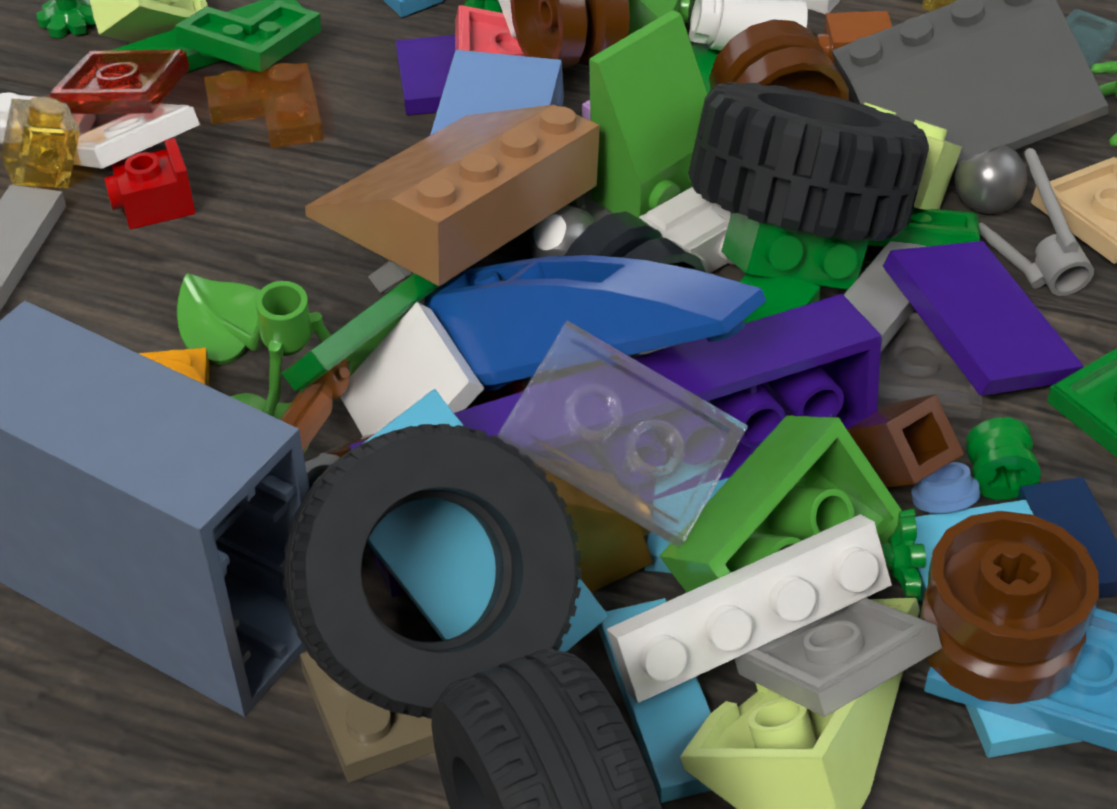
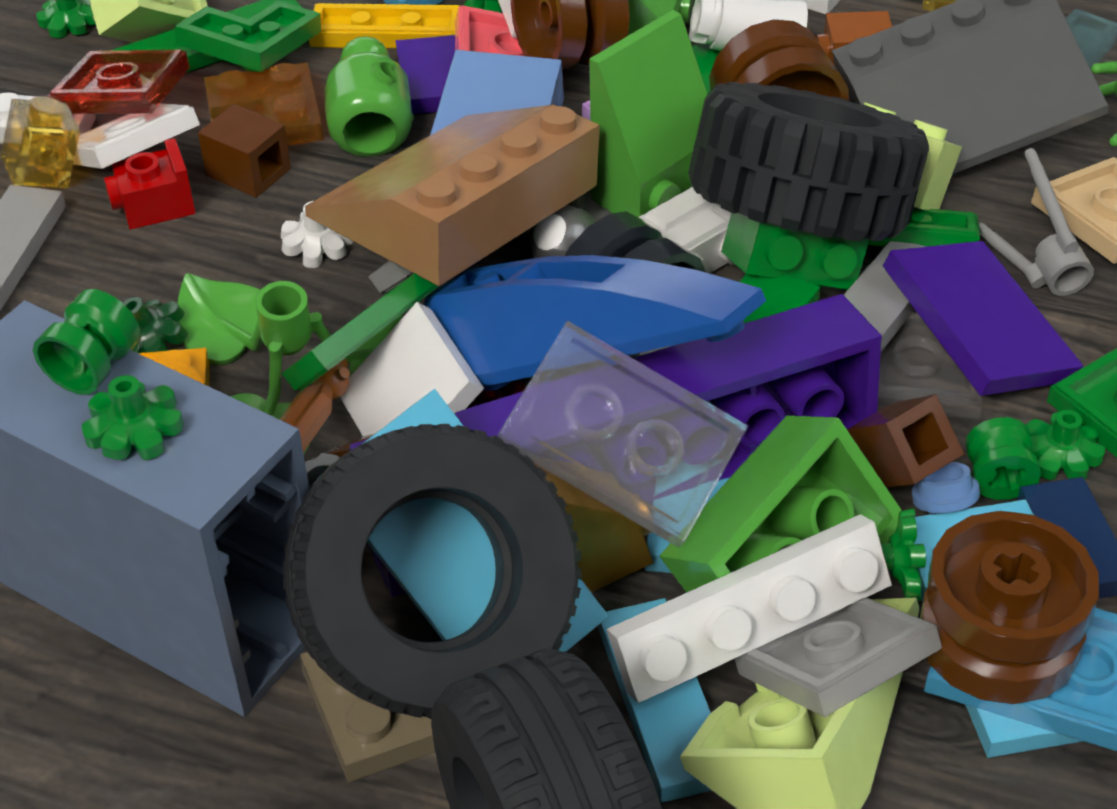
(80, 349): none -> green wheel
(131, 418): none -> green plant
(157, 324): none -> dark green plant
(244, 150): none -> reddish brown brick
(312, 240): none -> white plant
(368, 100): none -> bright green piece
(383, 22): none -> yellow tile
(991, 180): flat silver piece -> none
(1065, 445): none -> green plant

